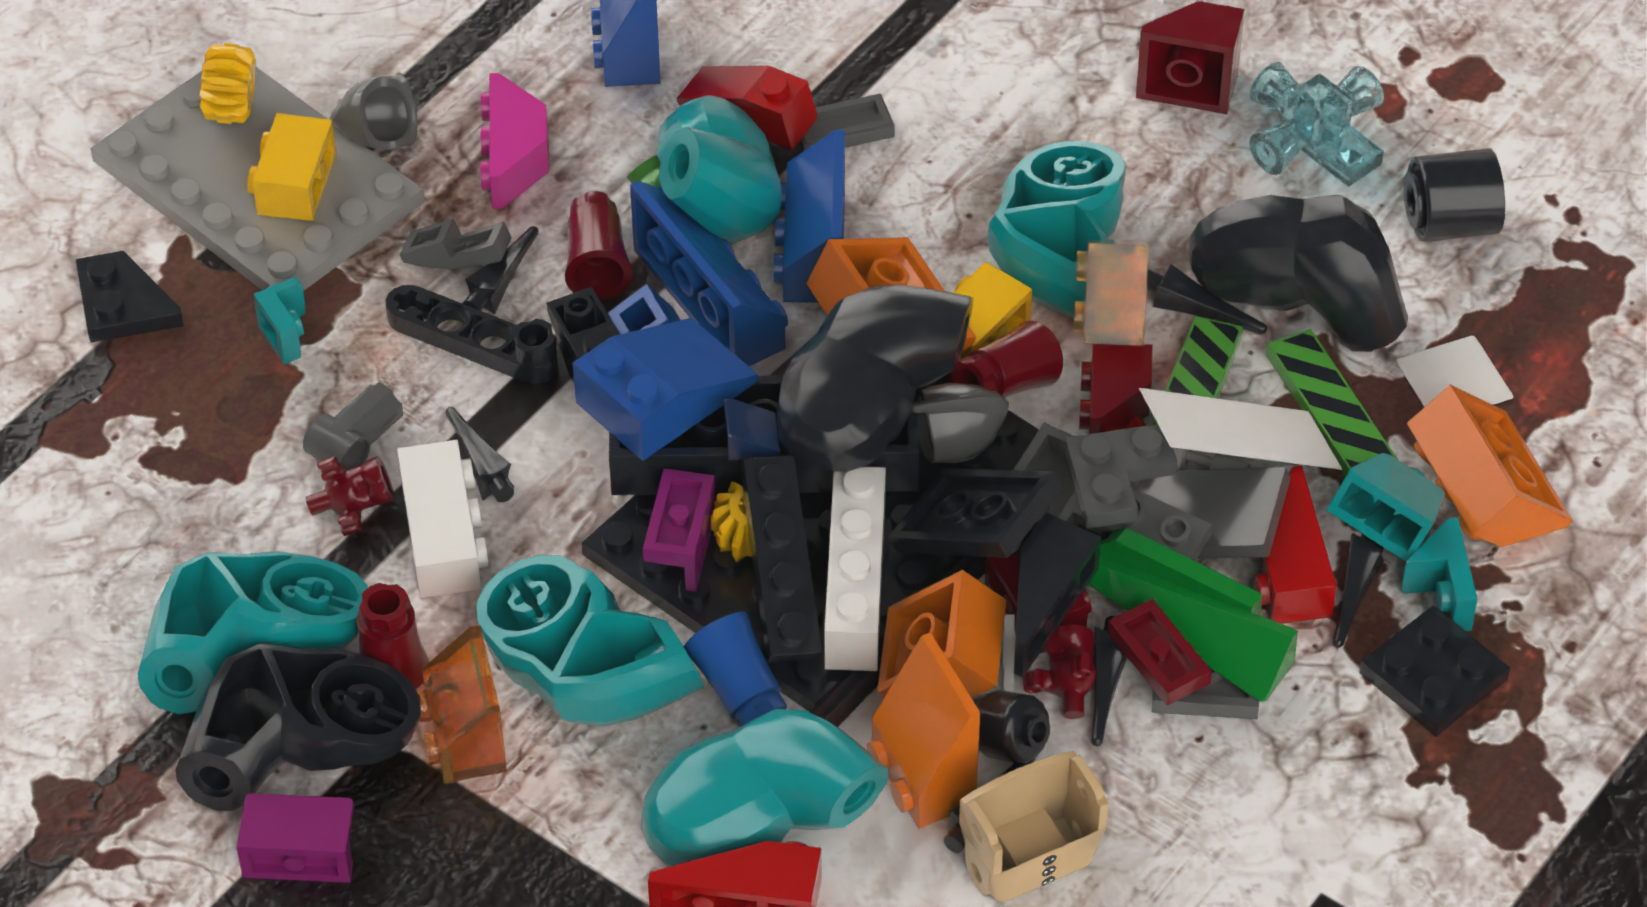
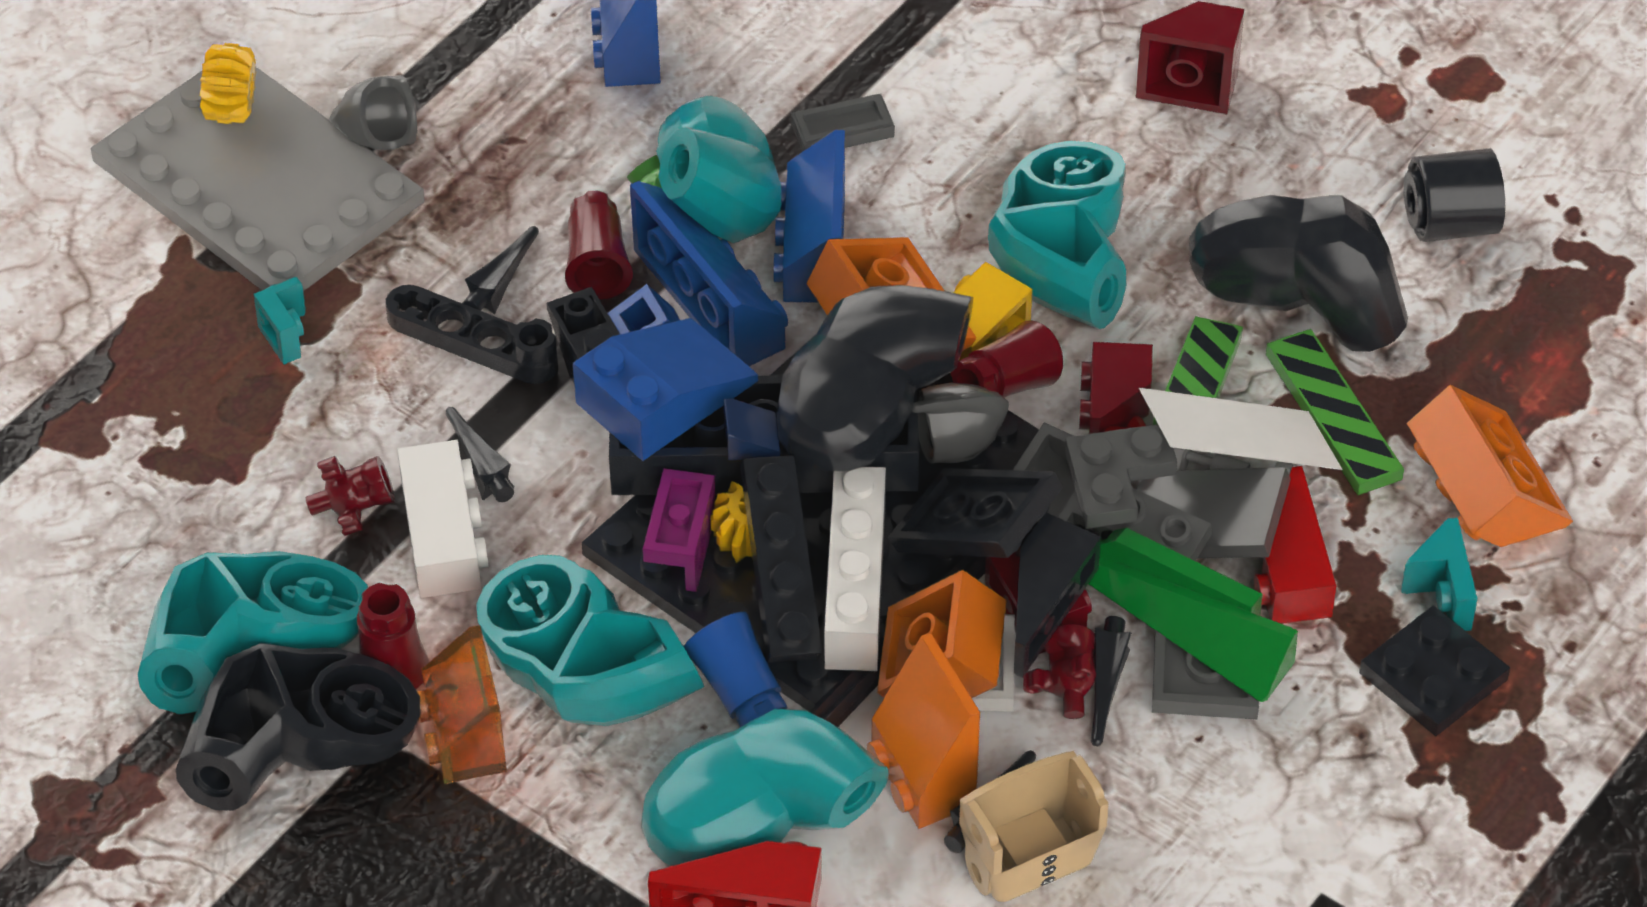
(122, 298): black wing -> none
(293, 167): yellow brick -> none
(296, 838): magenta panel -> none
(354, 427): dark grey piece -> none
(445, 247): dark grey slope -> none
(514, 140): dark pink slope -> none
(771, 98): red slope -> none
(1012, 726): black head -> none
(1113, 292): clear orange slope -> none
(1159, 652): dark red plate -> none
(1184, 295): black piece -> none
(1317, 121): clear light blue brick -> none
(1362, 567): black piece -> none
(1388, 503): teal torso -> none
(1456, 364): white sticker -> none

